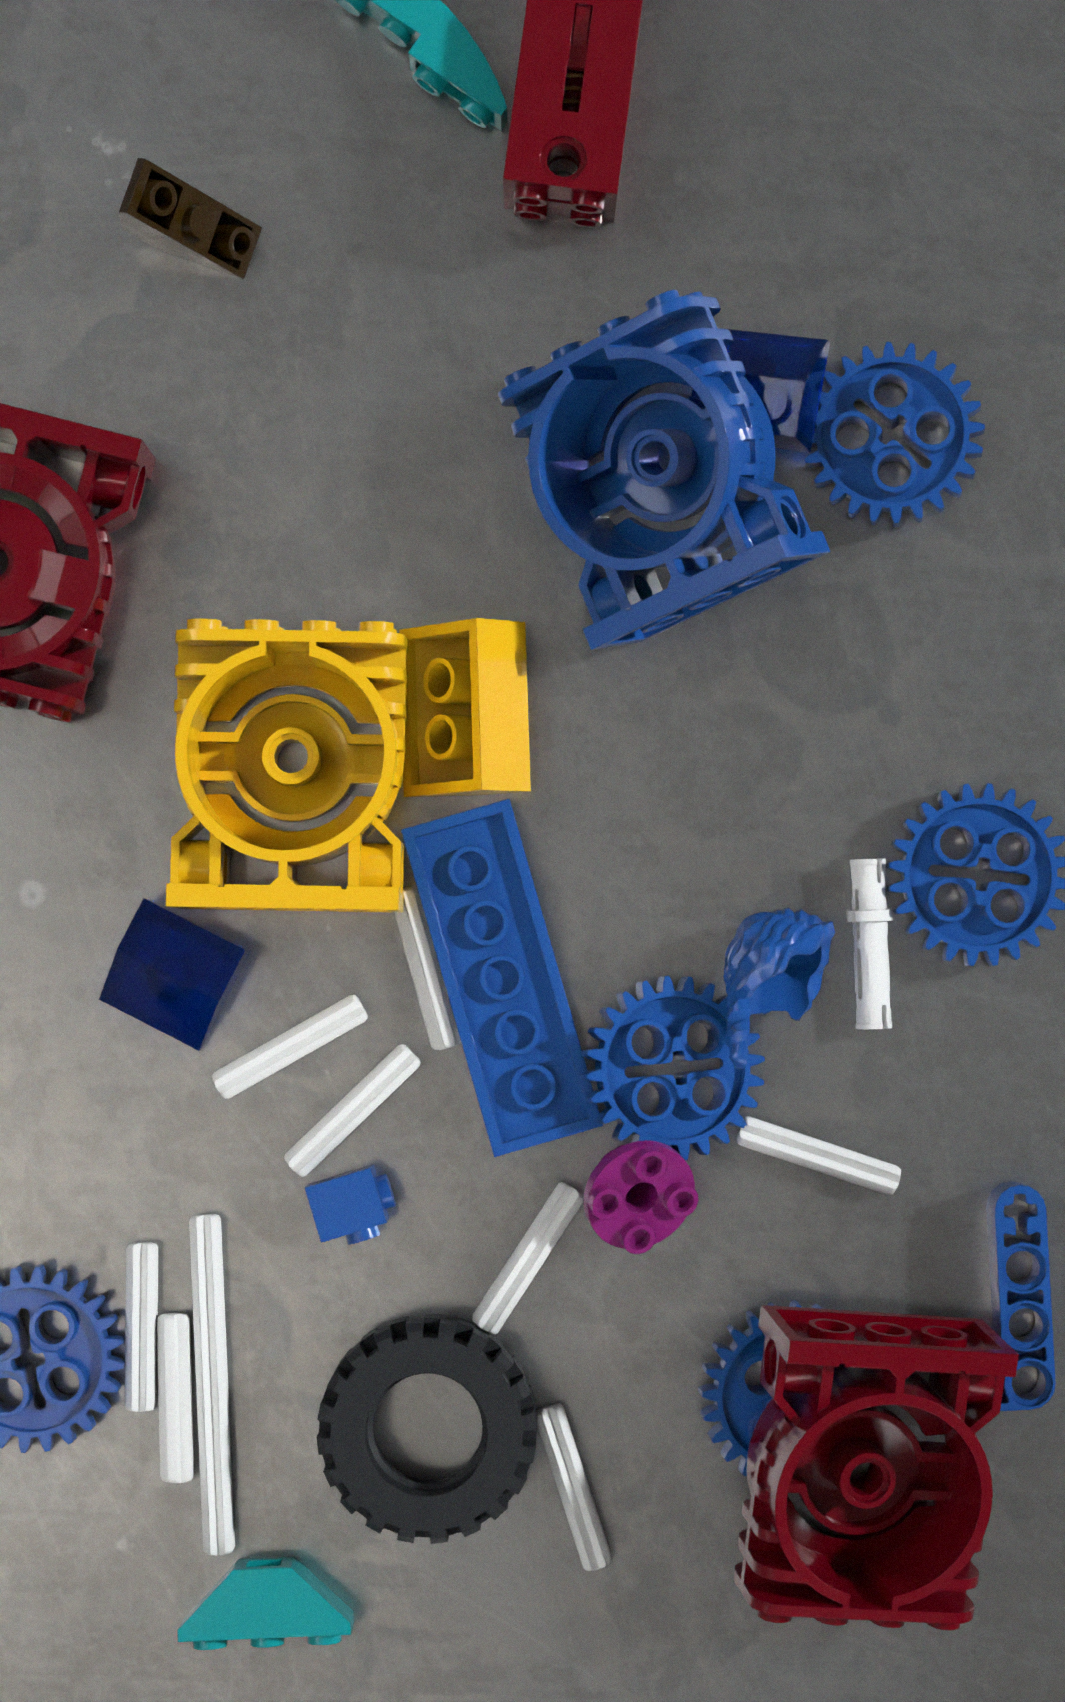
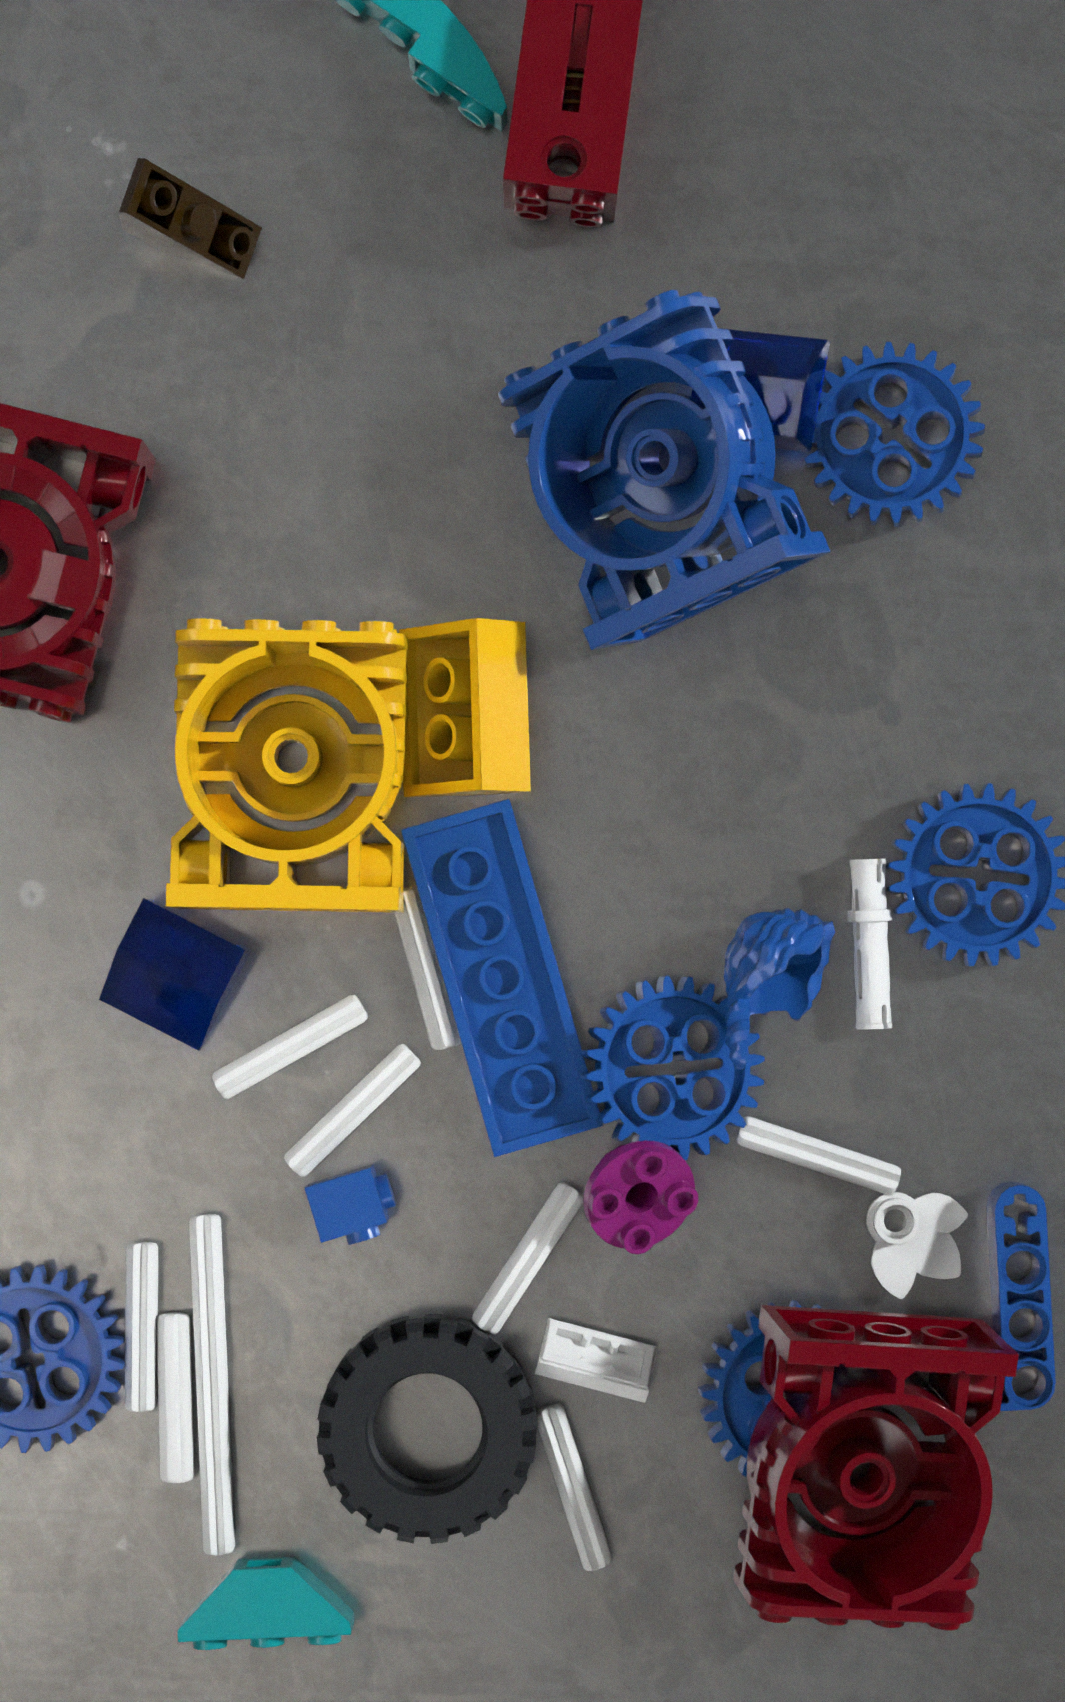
(596, 1360): none -> white plate
(919, 1244): none -> white plate

